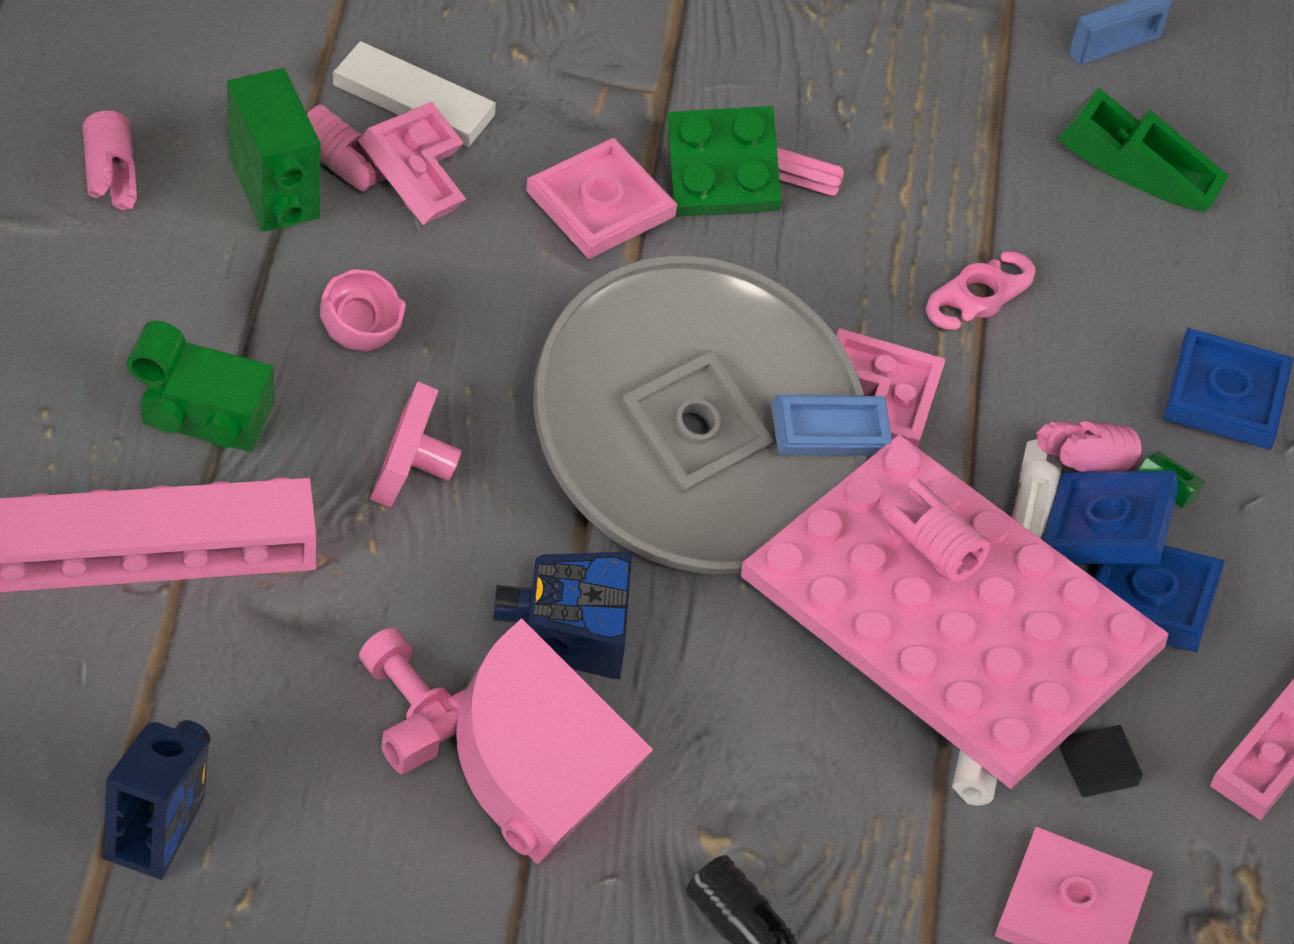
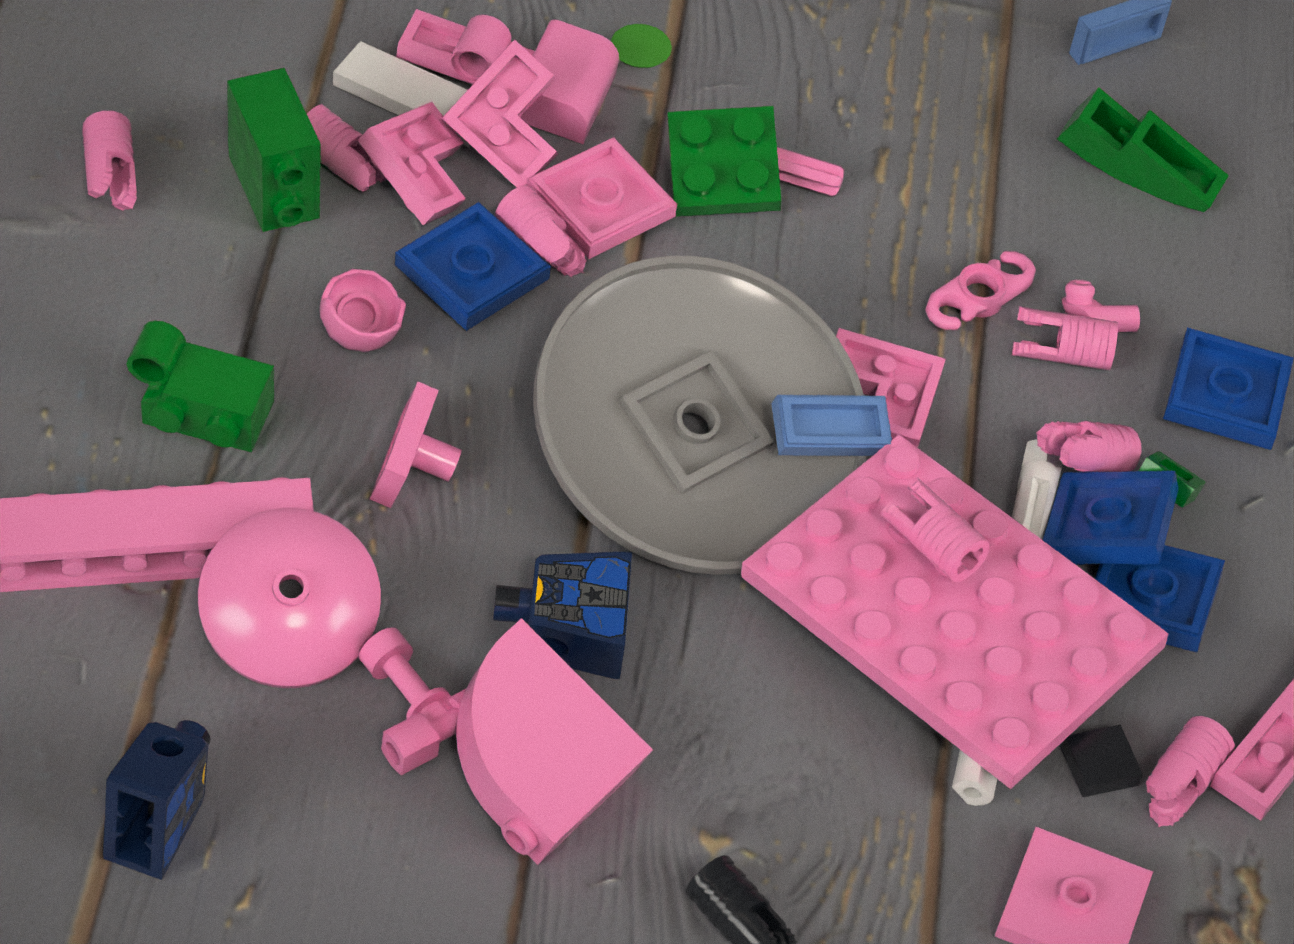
(280, 637): none -> bright pink dish
(472, 266): none -> blue plate
(492, 111): none -> bright pink plate
(541, 229): none -> bright pink hinge
(577, 58): none -> bright pink plate
(642, 45): none -> bright green sticker
(1078, 342): none -> bright pink hinge
(1080, 302): none -> bright pink arm
(1187, 768): none -> bright pink hinge

